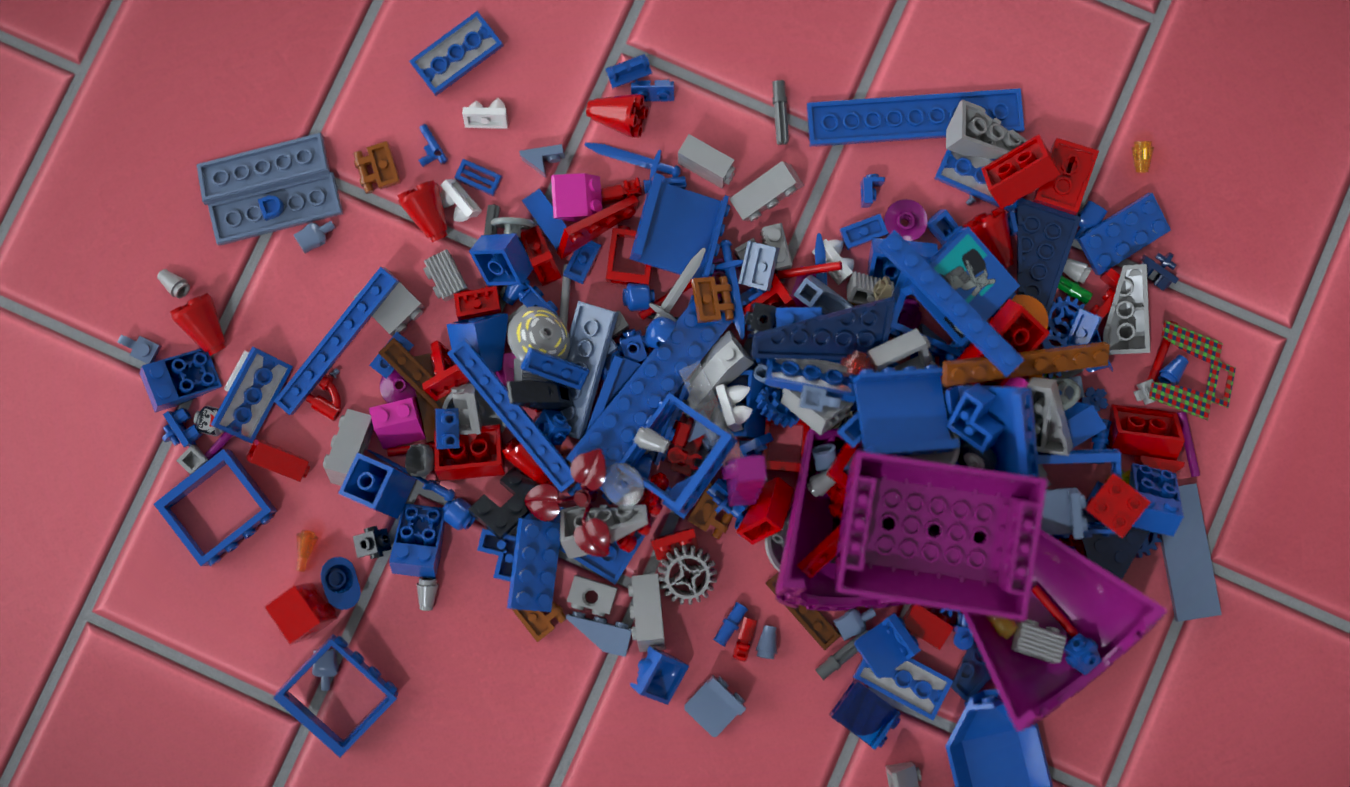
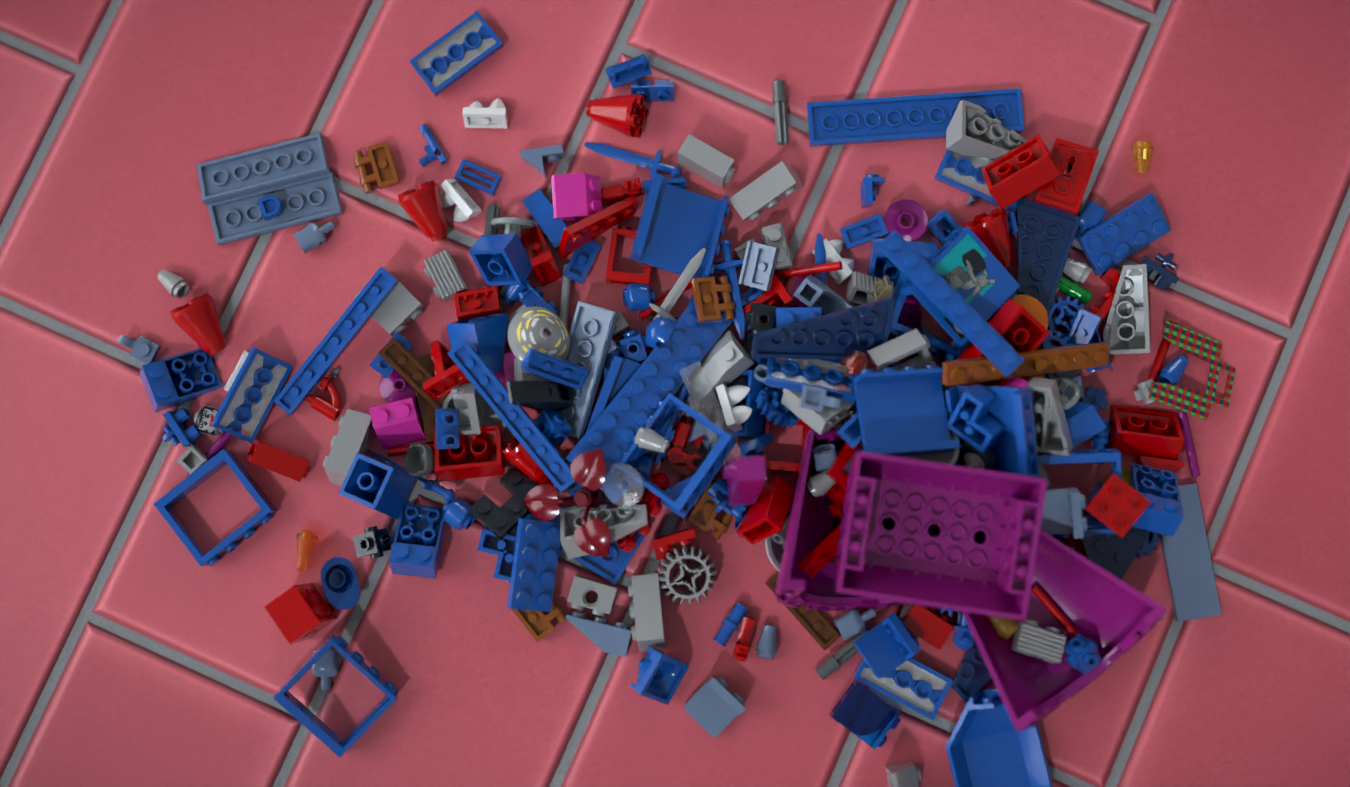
(427, 592): light grey cone -> none

